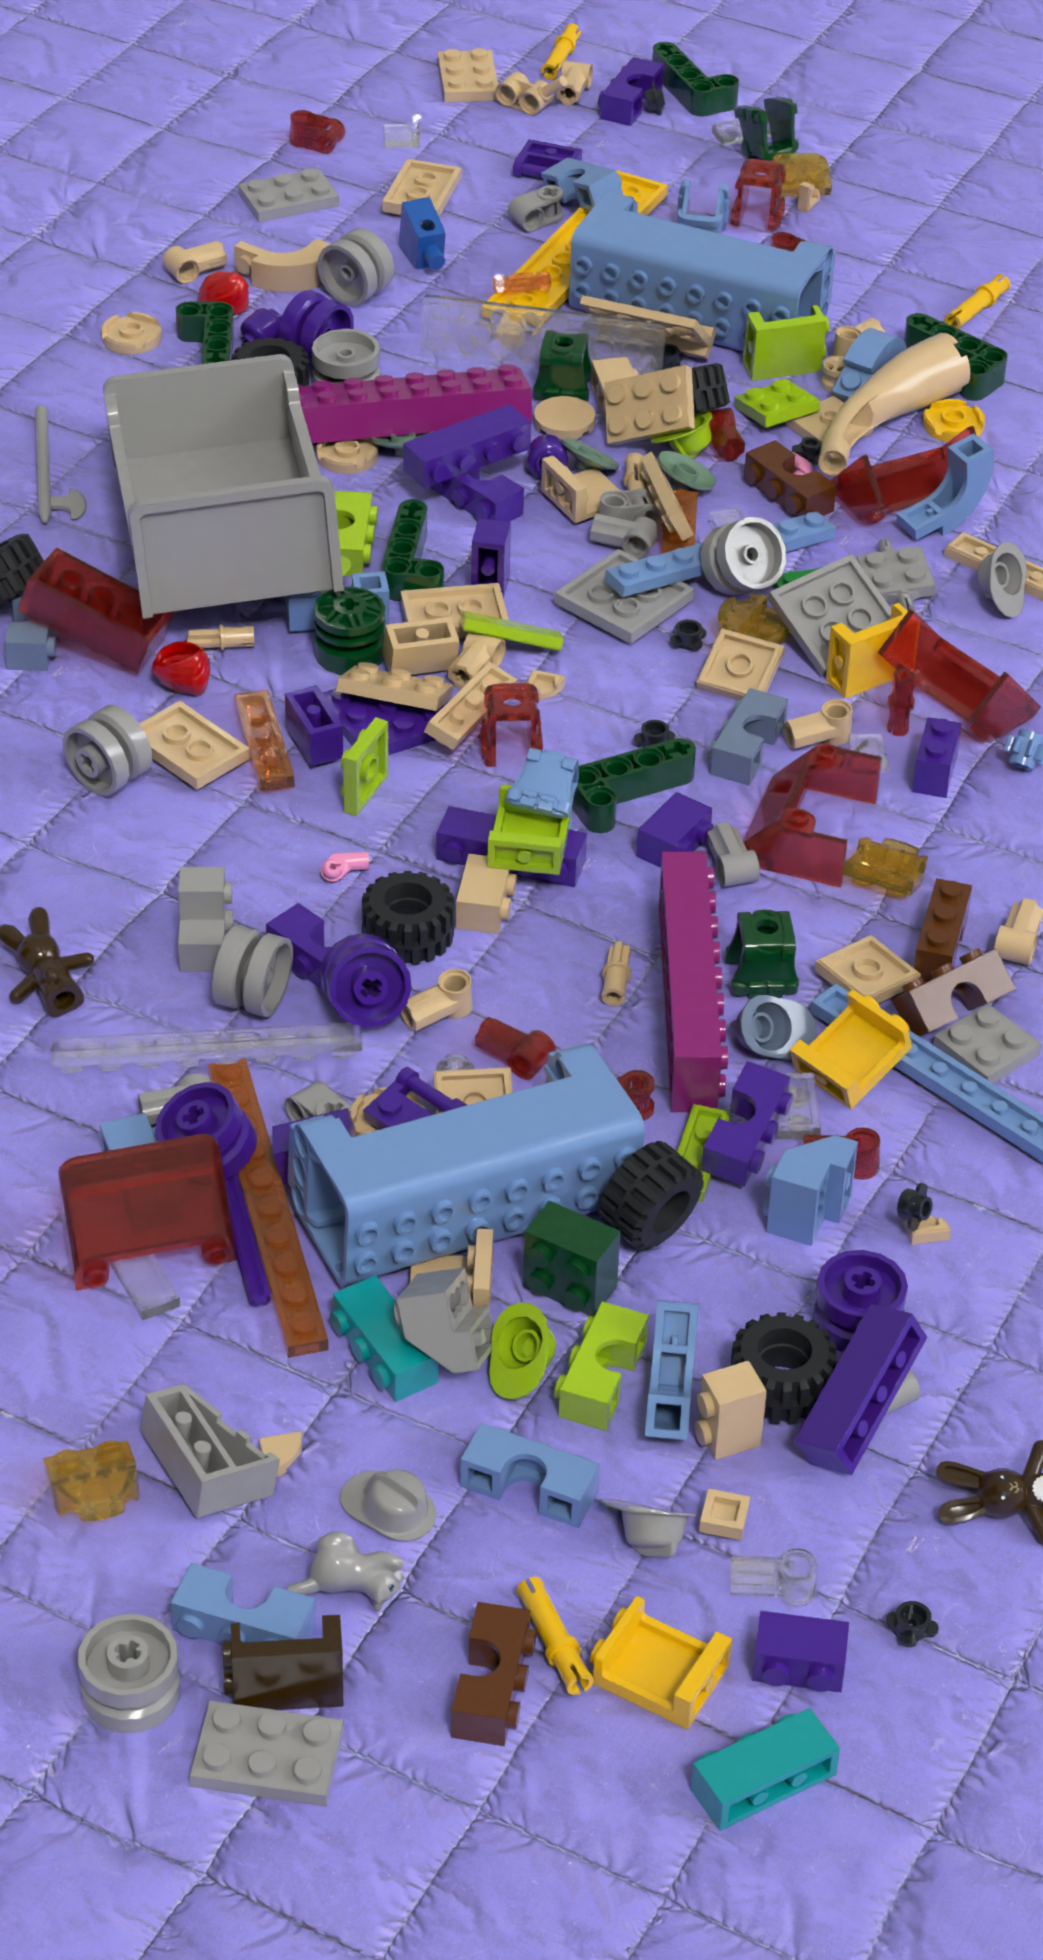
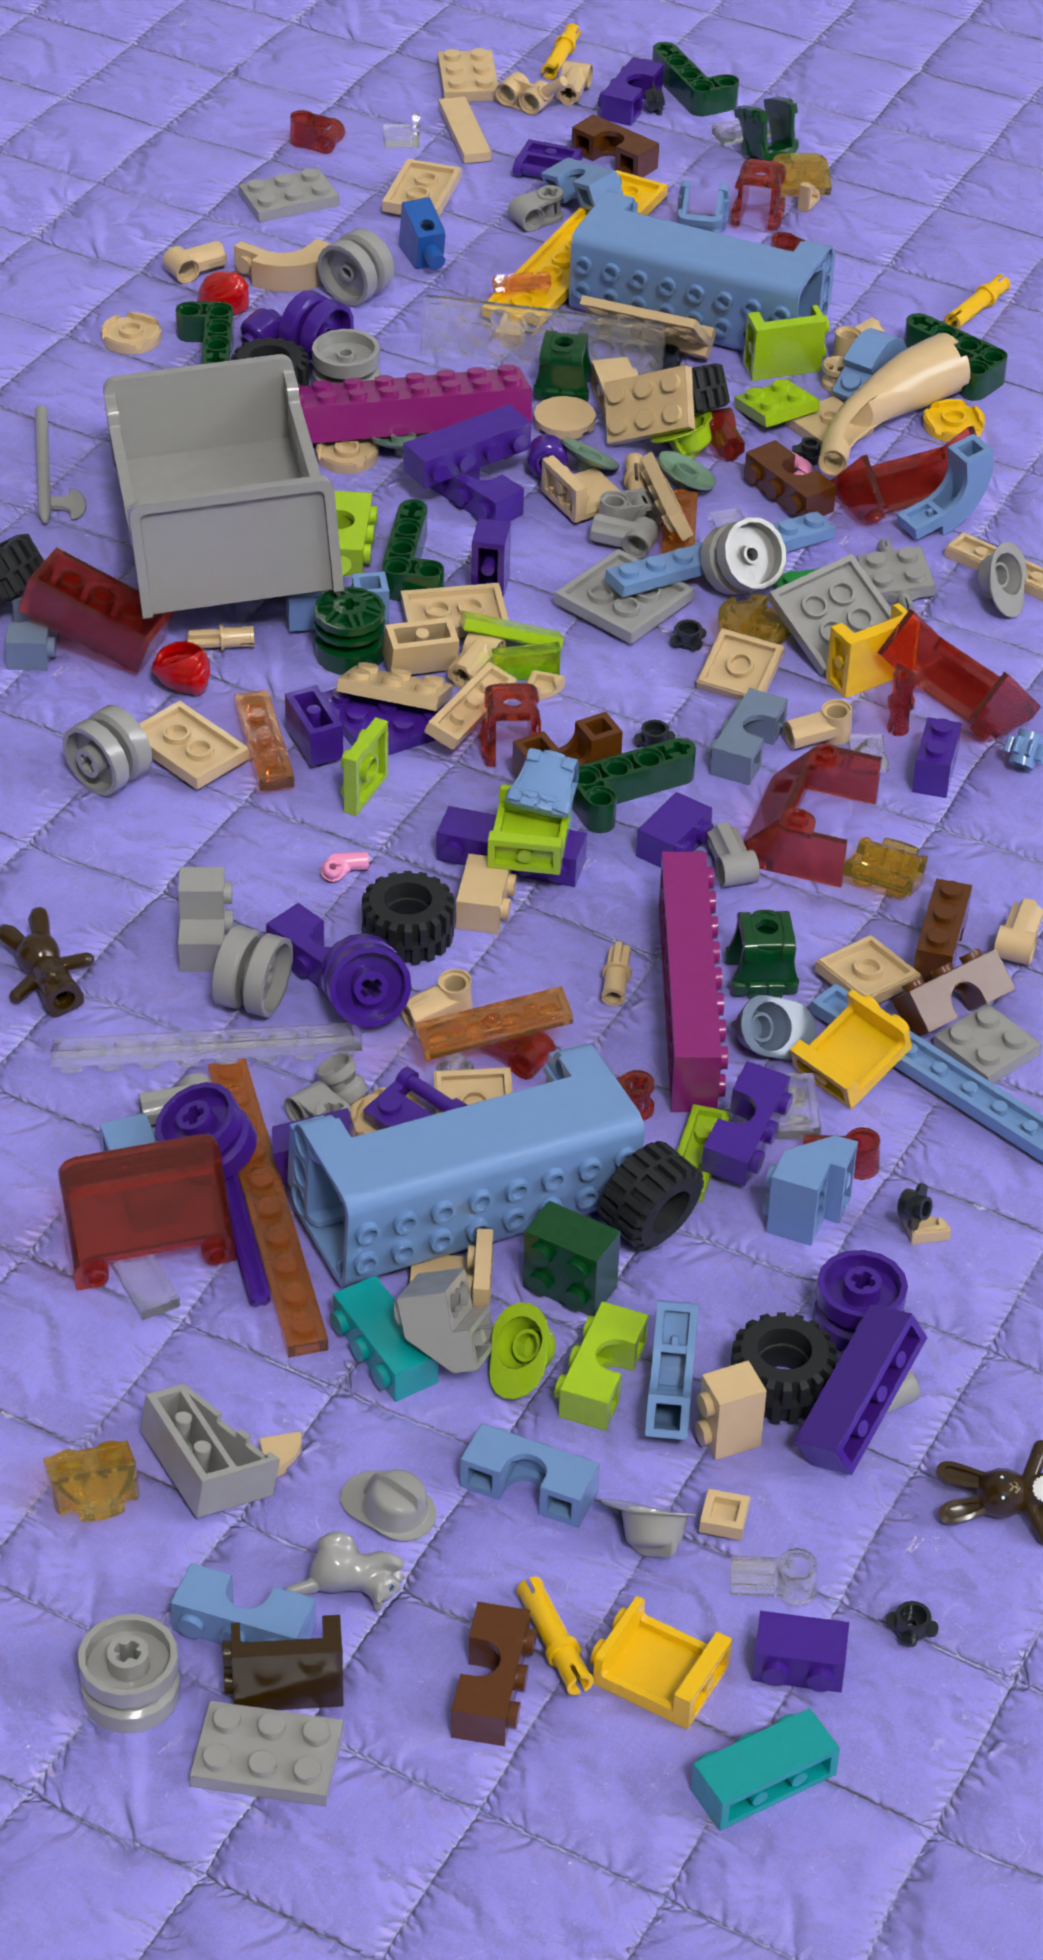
(341, 1078): none -> light grey wheel
(464, 130): none -> tan tile
(493, 1023): none -> clear orange plate
(521, 660): none -> clear neon green tile
(592, 740): none -> reddish brown arch
(602, 138): none -> reddish brown arch

